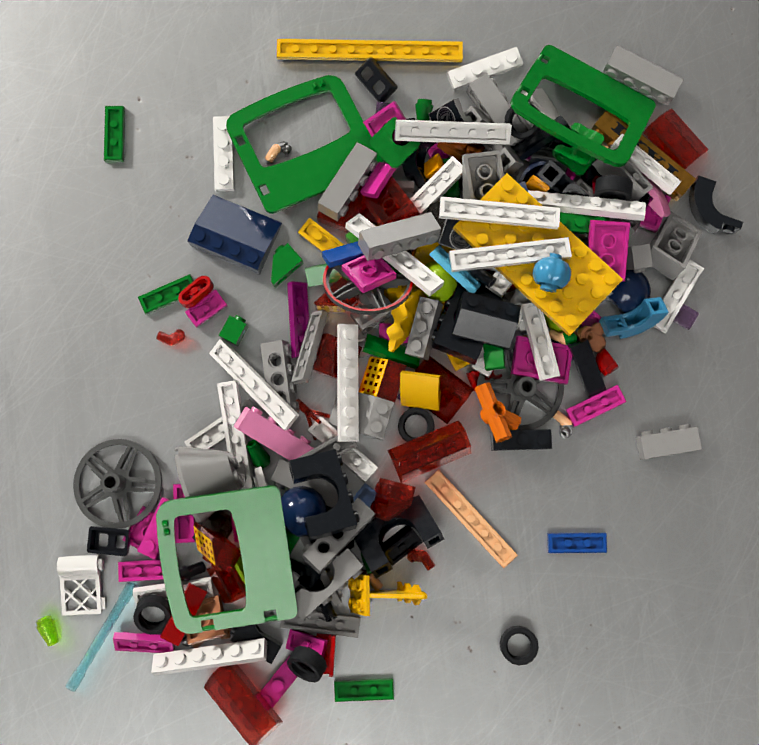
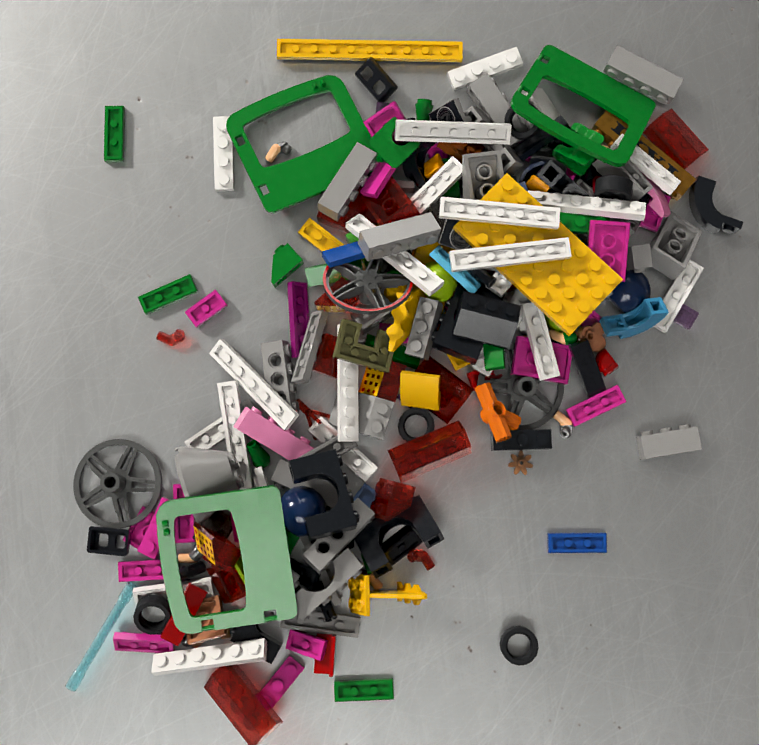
(47, 628): clear neon green cone -> none
(77, 569): white piece -> none
(192, 557): none -> arm
(195, 291): red plate -> none
(234, 234): dark blue slope -> none
(234, 330): green brick -> none
(307, 664): black tyre -> none
(350, 350): none -> olive plate
(368, 274): dark pink tile -> none
(471, 518): light nougat tile -> none
(525, 464): none -> medium nougat plant
(552, 273): dark azure plant -> none

